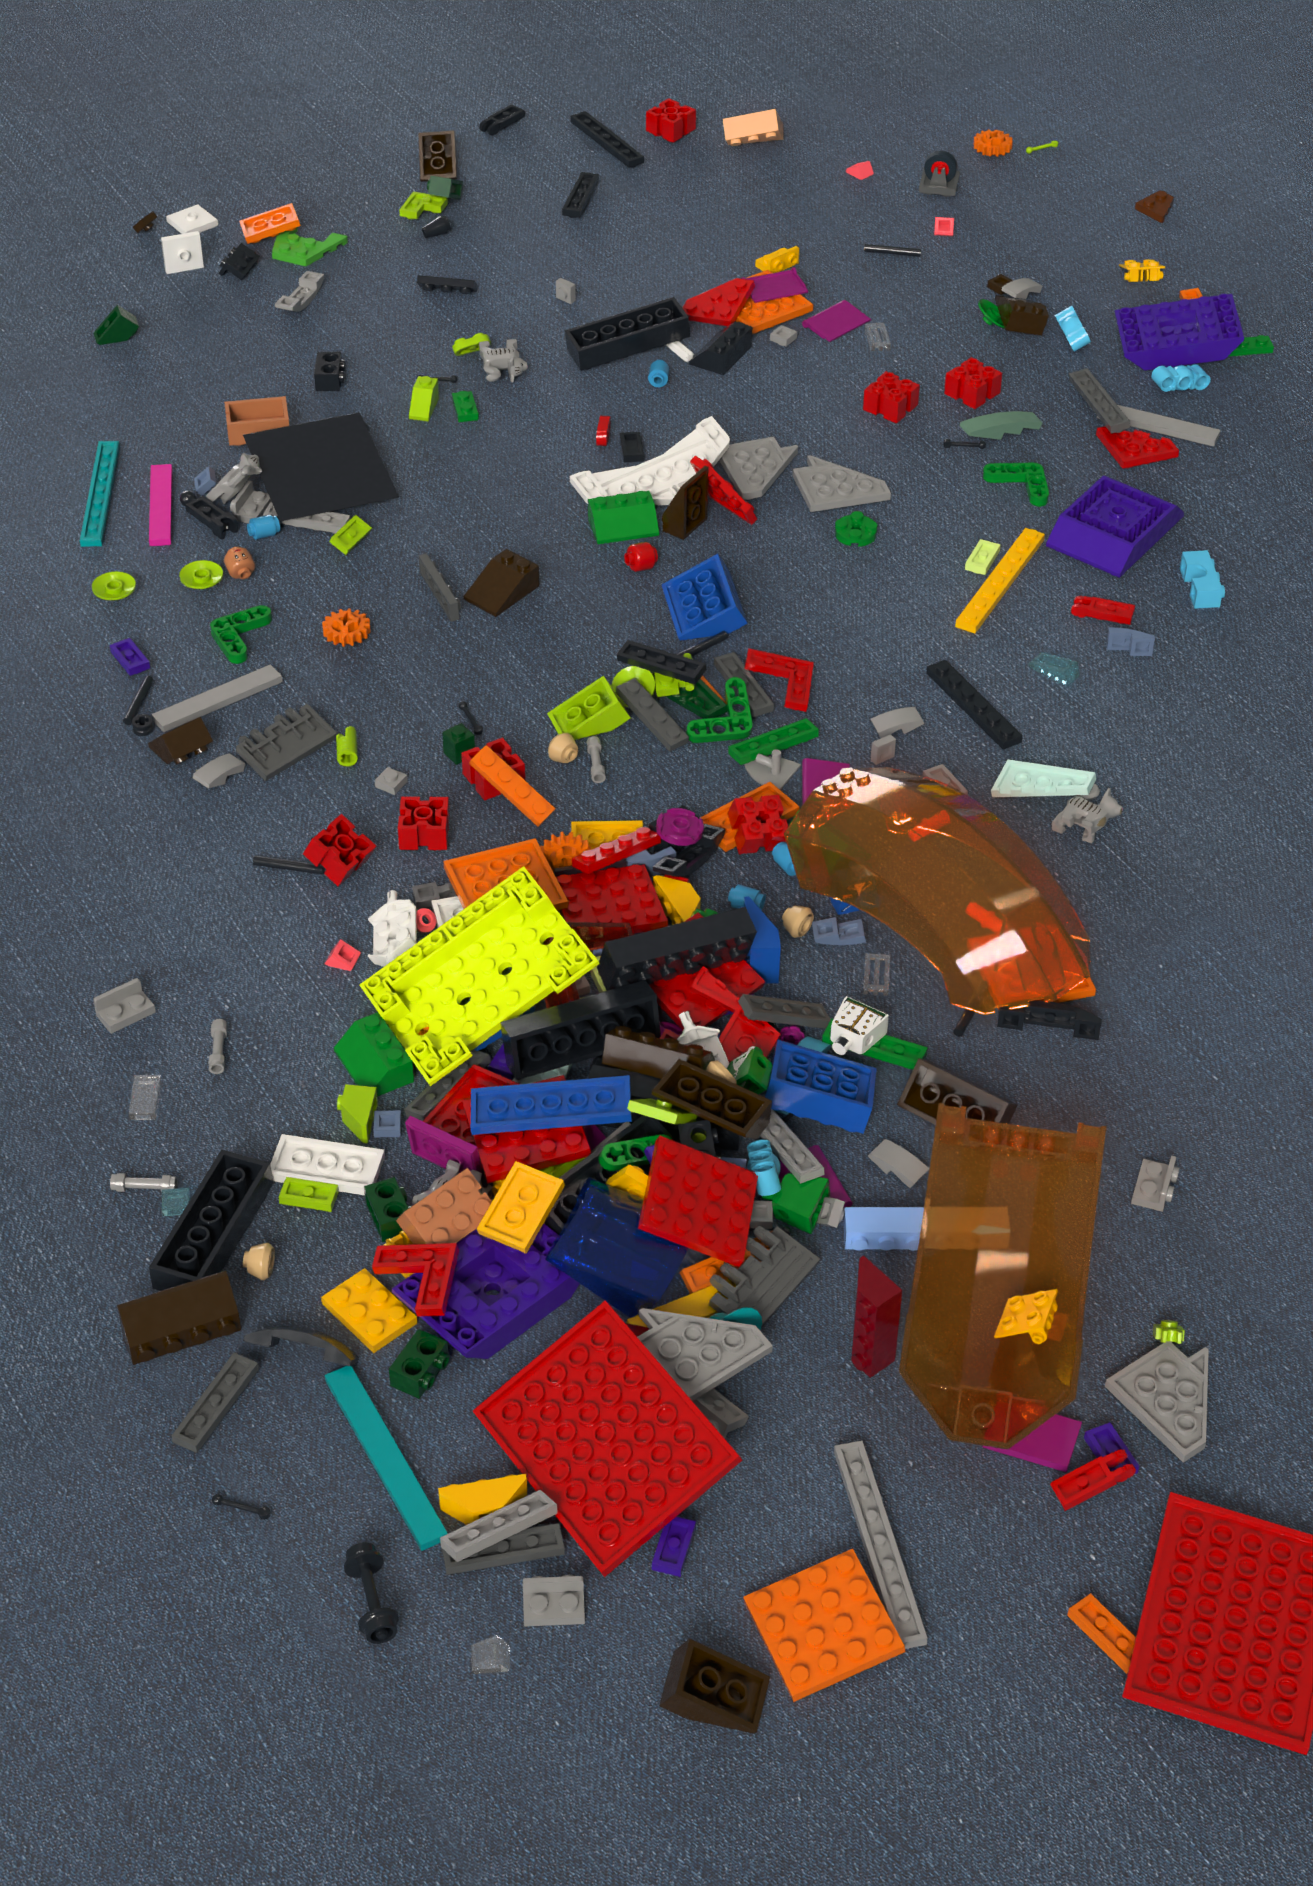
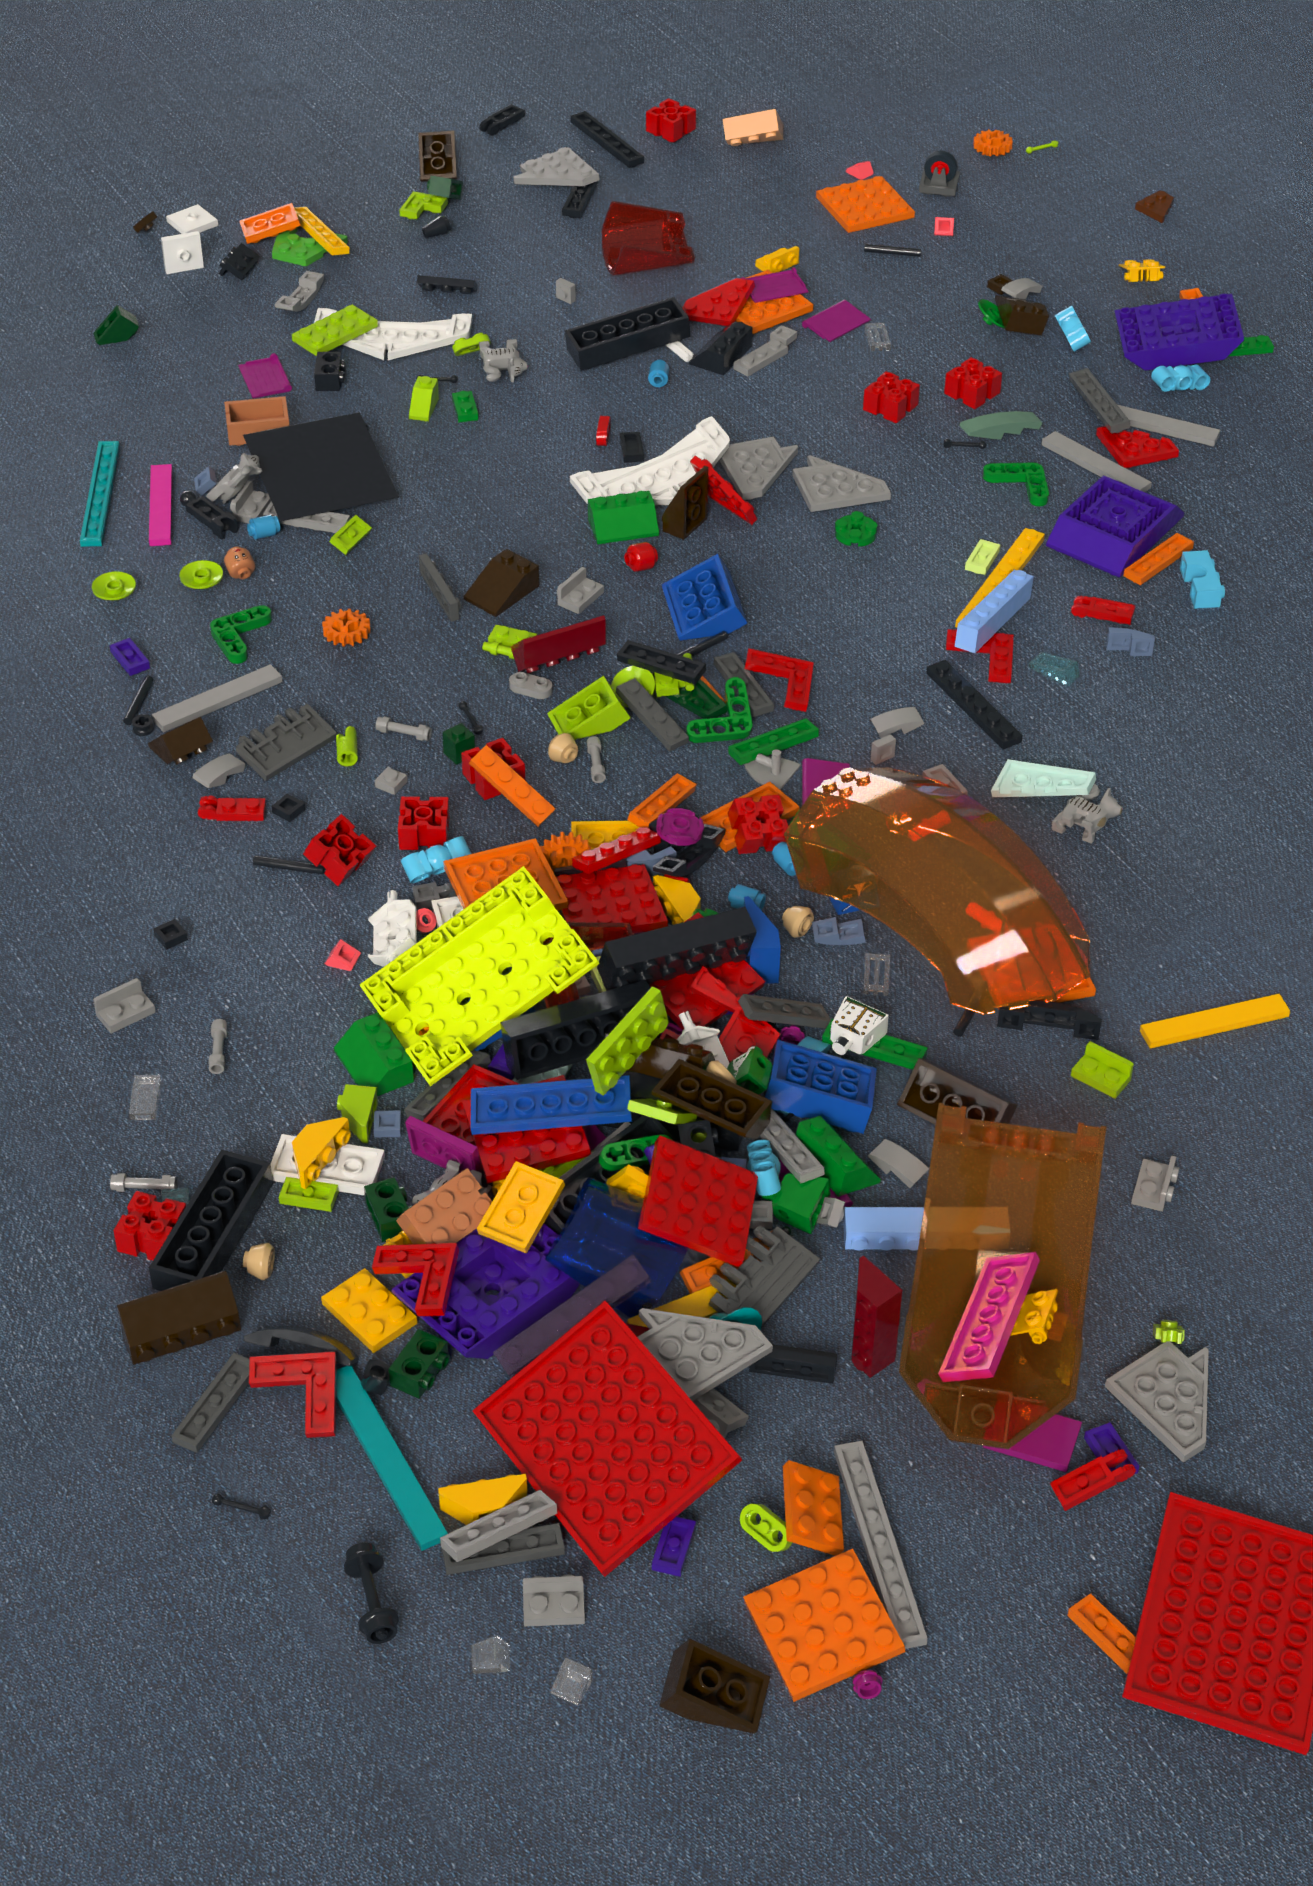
(146, 1224): none -> red brick
(170, 934): none -> black plate
(232, 809): none -> red hinge
(265, 377): none -> magenta piece
(288, 807): none -> black plate
(308, 1369): none -> red plate
(318, 1146): none -> yellow slope
(321, 232): none -> yellow tile
(334, 330): none -> lime plate
(375, 1377): none -> black hair
(385, 725): none -> light grey bar
(407, 337): none -> white wing
(424, 863): none -> medium azure piece
(502, 638): none -> lime plate
(530, 685): none -> light grey plate
(557, 168): none -> light grey wing
(560, 644): none -> dark red slope
(572, 1681): none -> clear slope
(578, 592): none -> light grey bracket
(613, 1287): none -> clear purple brick
(627, 1041): none -> lime plate
(643, 238): none -> clear red windscreen
(664, 798): none -> orange plate
(760, 357): none -> light grey plate
(767, 1530): none -> lime plate
(797, 1364): none -> black panel
(812, 1508): none -> orange plate
(841, 1163): none -> green slope
(865, 204): none -> orange plate
(867, 1684): none -> magenta plate
(989, 1317): none -> dark pink plate
(994, 611): none -> light blue brick
(1000, 650): none -> red plate
(1093, 461): none -> light grey tile
(1103, 1070): none -> lime bracket
(1158, 559): none -> orange plate
(1214, 1021): none -> yellow tile

